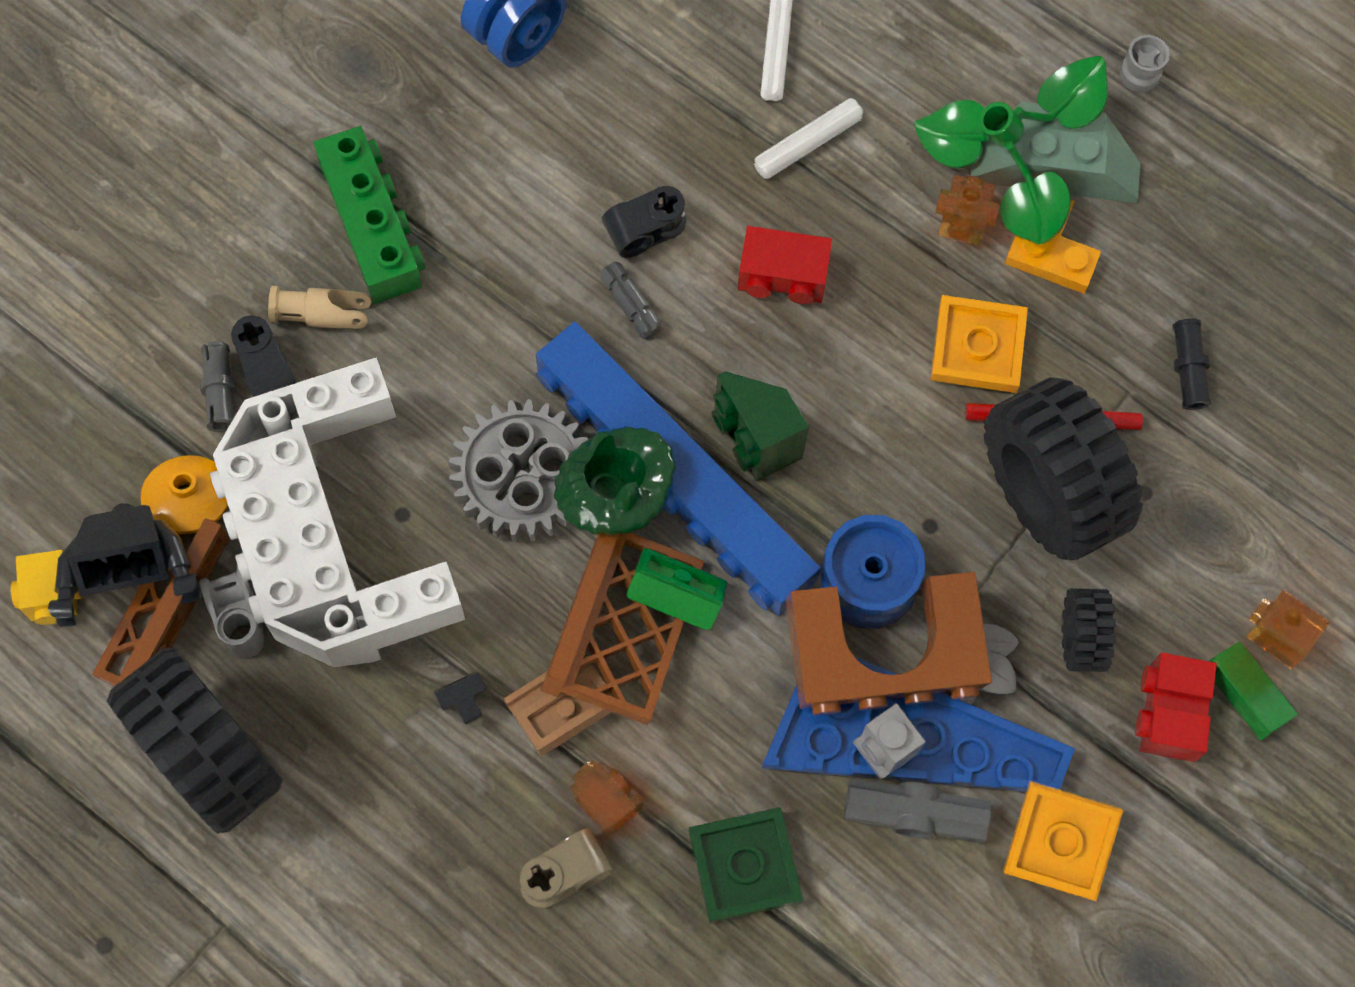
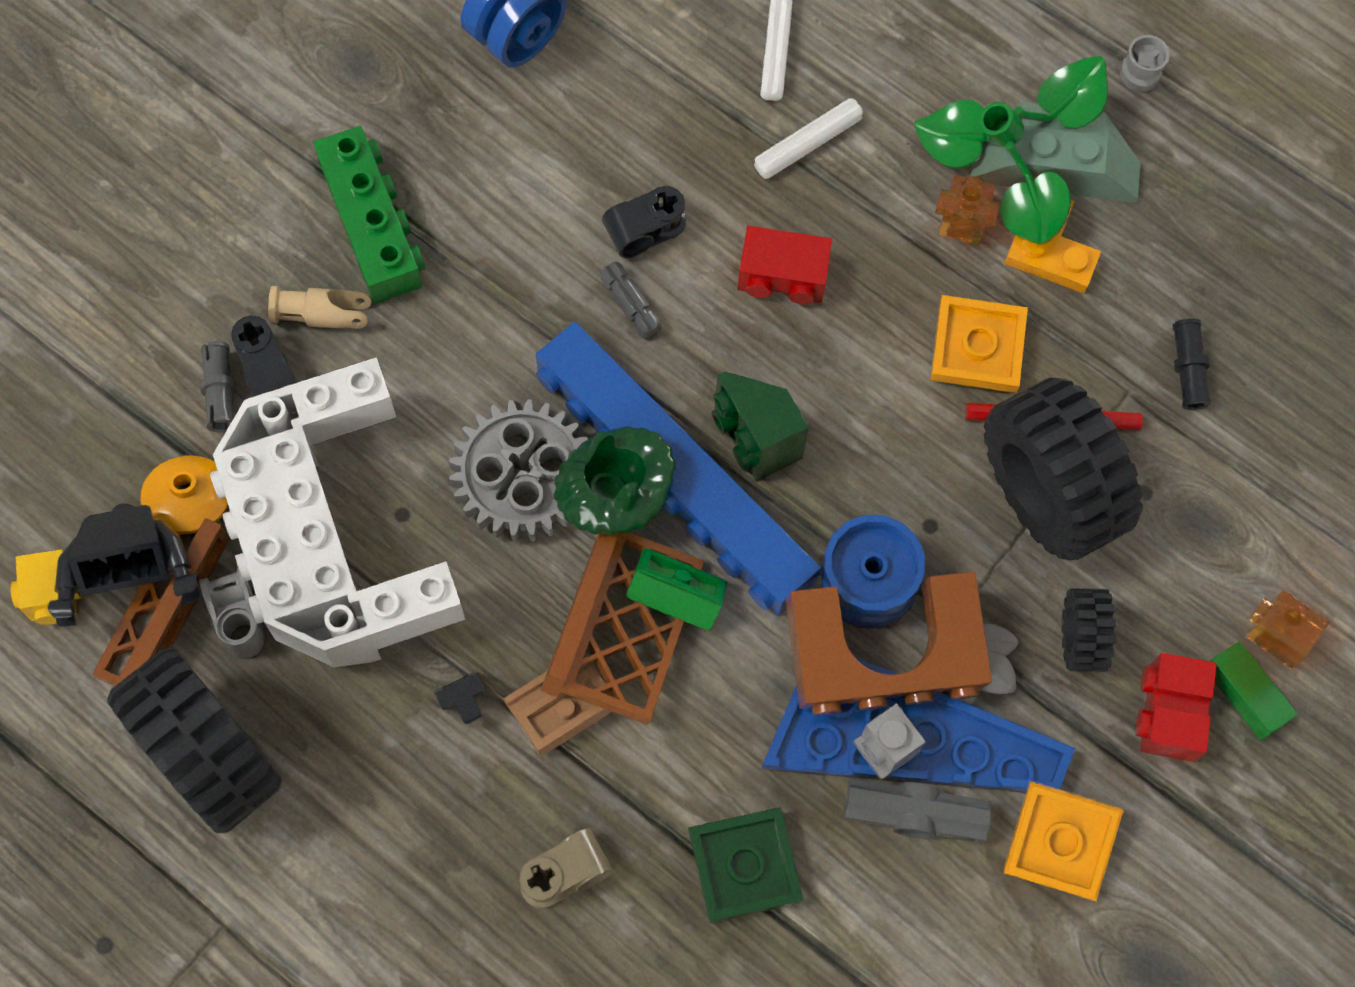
(604, 797): clear orange brick -> none

